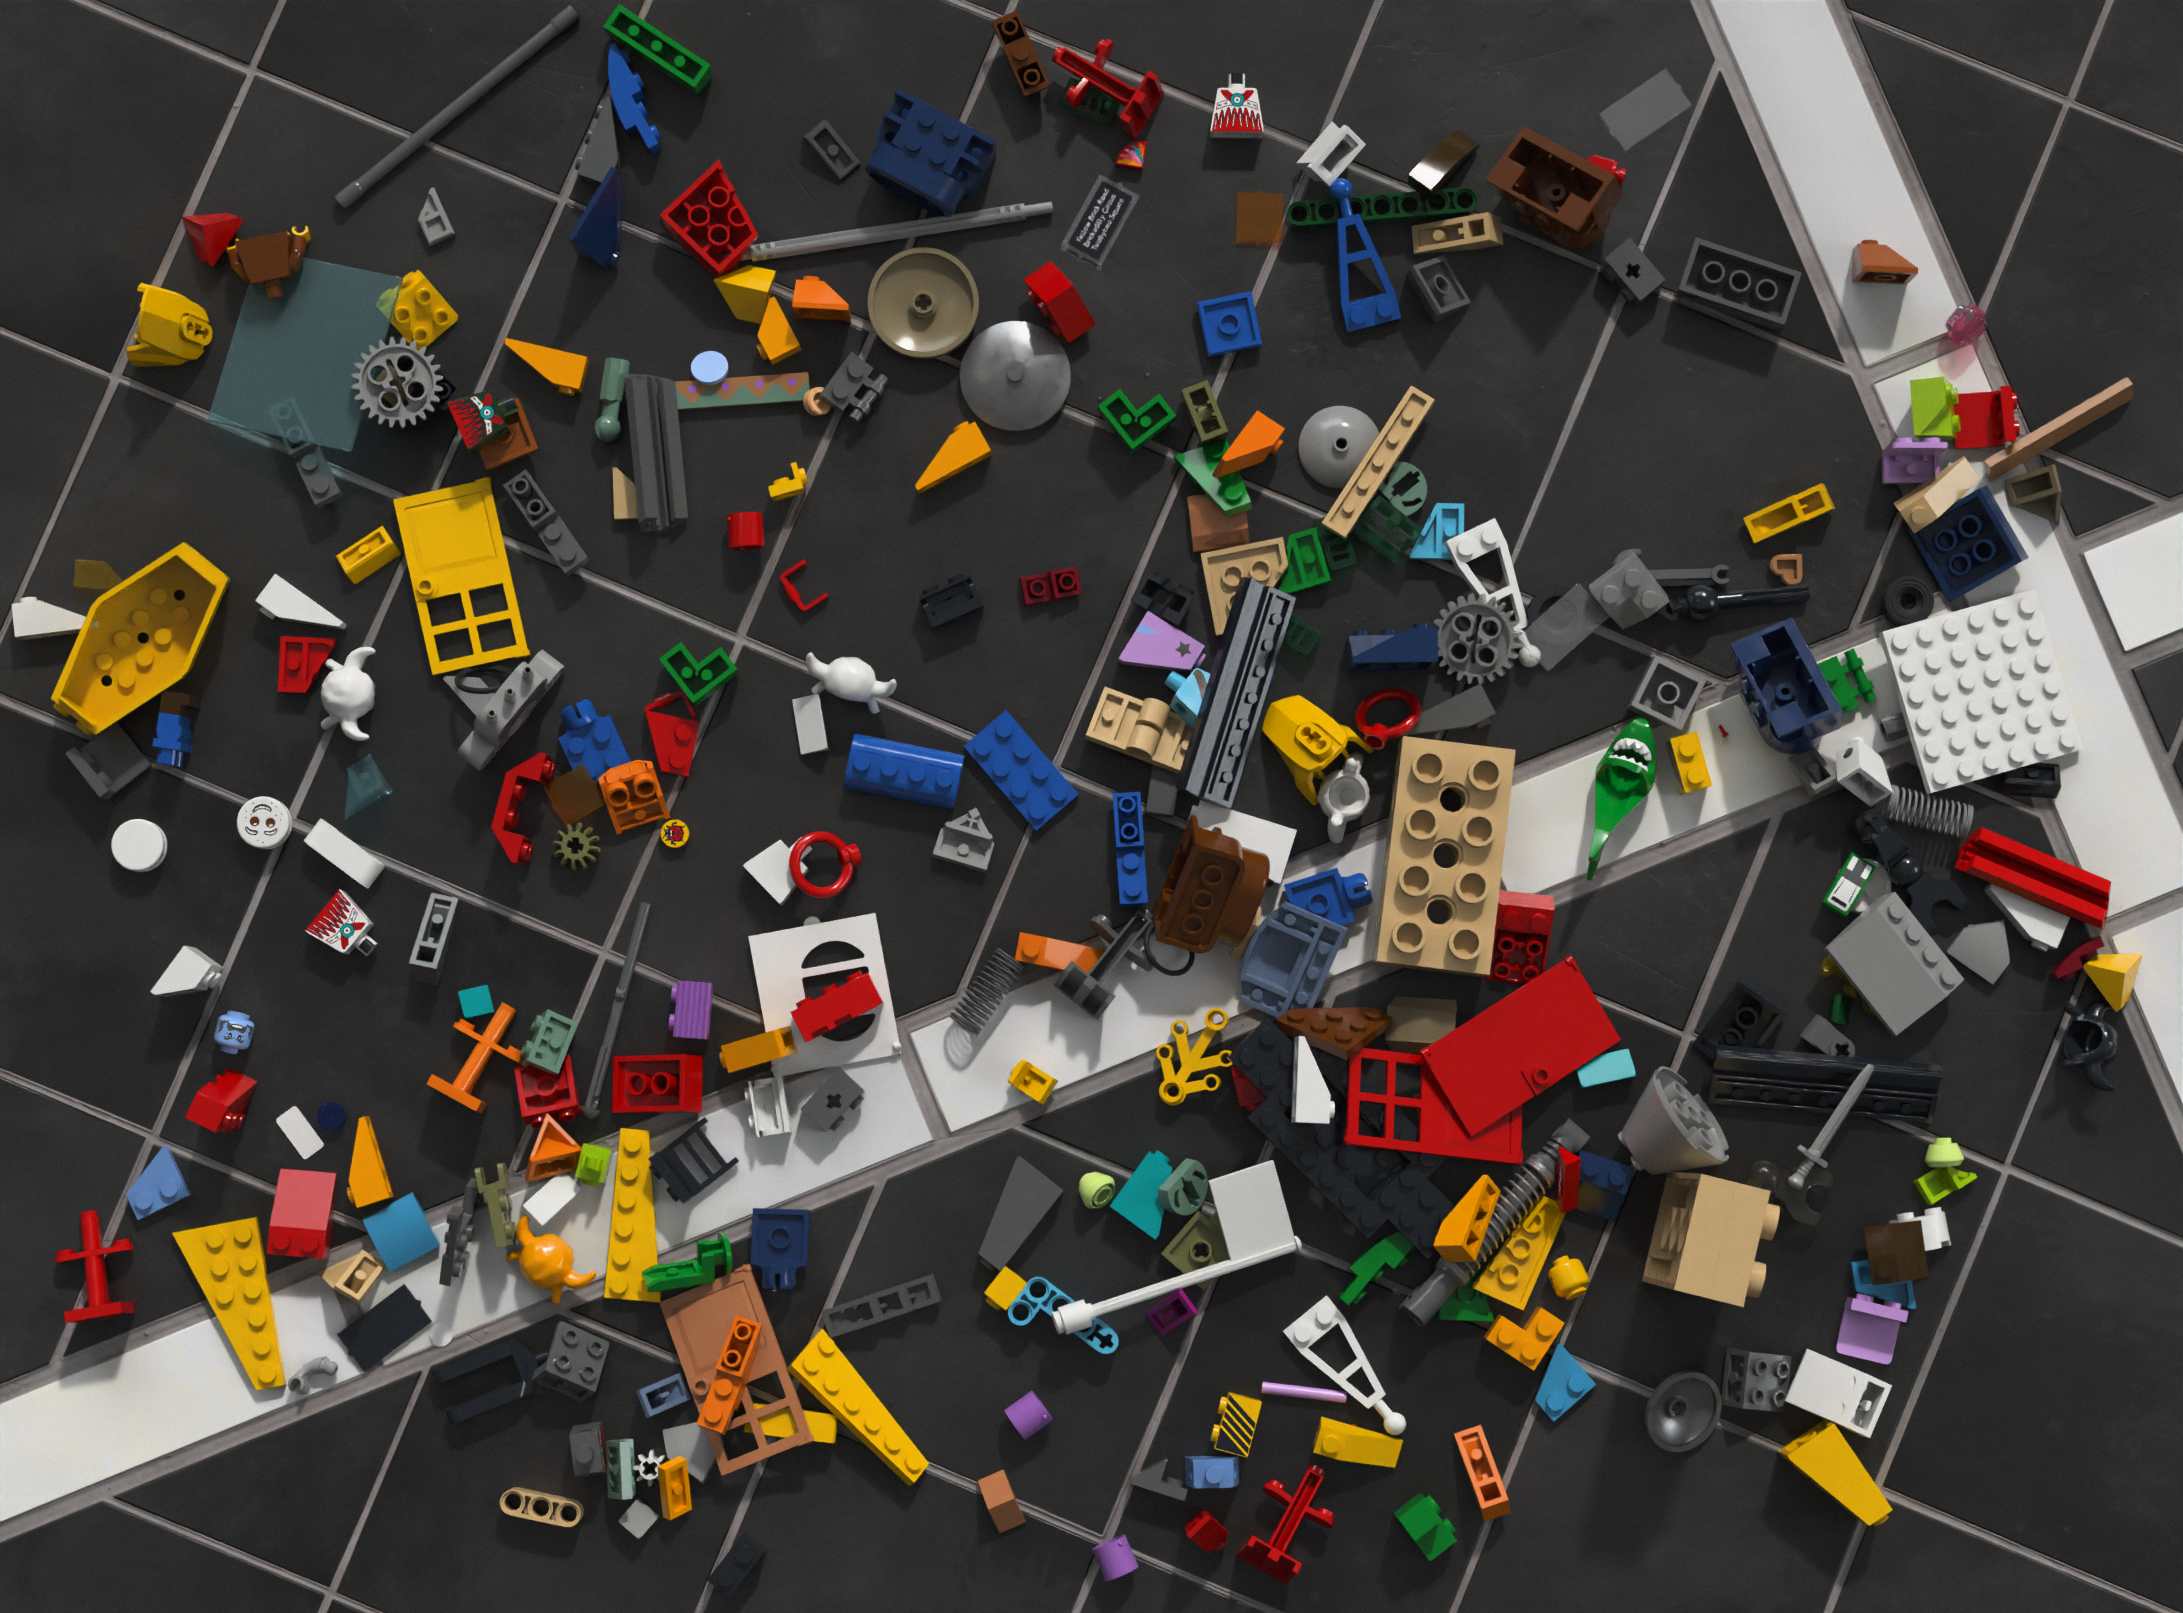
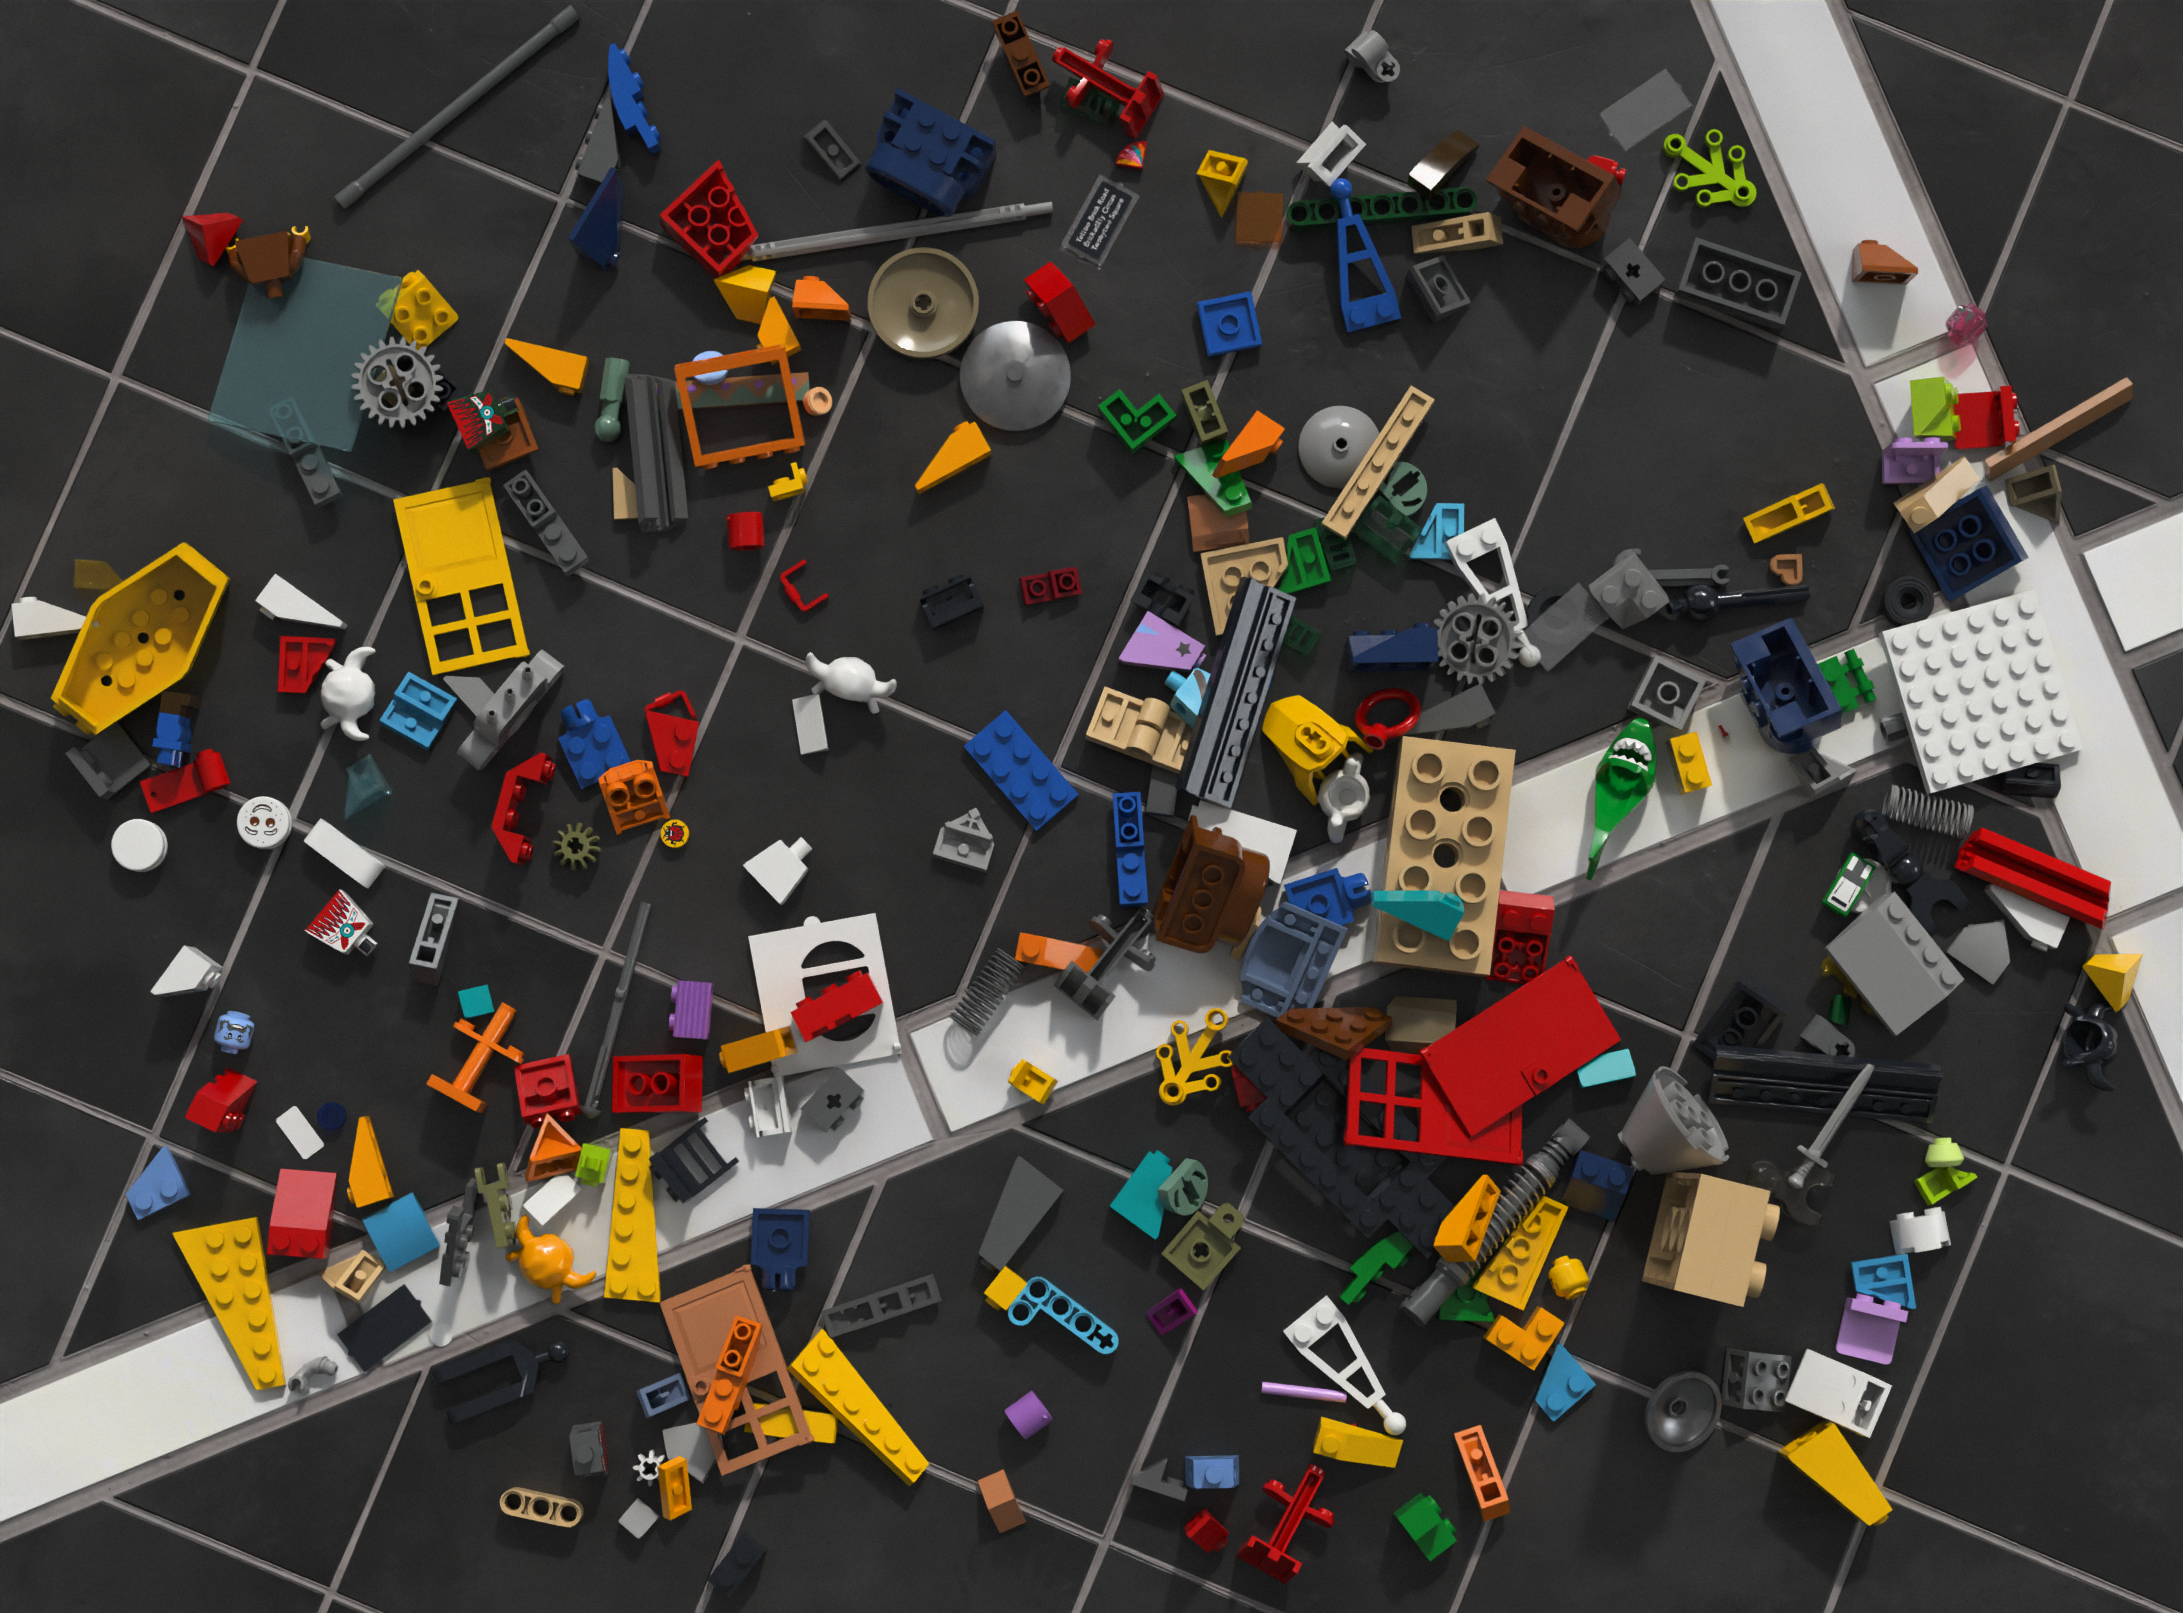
(96, 1279): red piece -> none
(168, 329): yellow piece -> none
(187, 782): none -> red door
(368, 555): yellow slope -> none
(418, 711): none -> dark azure slope
(434, 220): light grey tile -> none
(487, 667): black tyre -> none
(549, 1042): sand green bracket -> none
(573, 1362): dark grey bracket -> none
(574, 795): clear orange piece -> none
(620, 1470): sand green bracket -> none
(658, 49): green brick -> none
(692, 1272): green piece -> none
(699, 679): green brick -> none
(731, 361): none -> orange window
(846, 382): dark grey plate -> none
(848, 857): red piece -> none
(903, 771): blue container -> none
(1096, 1189): yellowish green cone -> none
(1115, 1557): medium lavender piece -> none
(1160, 968): black tyre -> none
(1221, 177): none -> yellow slope
(1236, 111): torso -> none
(1236, 1424): brick -> none
(1253, 1228): white flag -> none
(1309, 1094): white slope -> none
(1370, 52): none -> light grey piece
(1425, 909): none -> teal slope
(1567, 1180): red slope -> none
(1713, 171): none -> lime plant
(1862, 772): white torso -> none
(1896, 1252): dark brown slope -> none
(2067, 966): dark red slope -> none

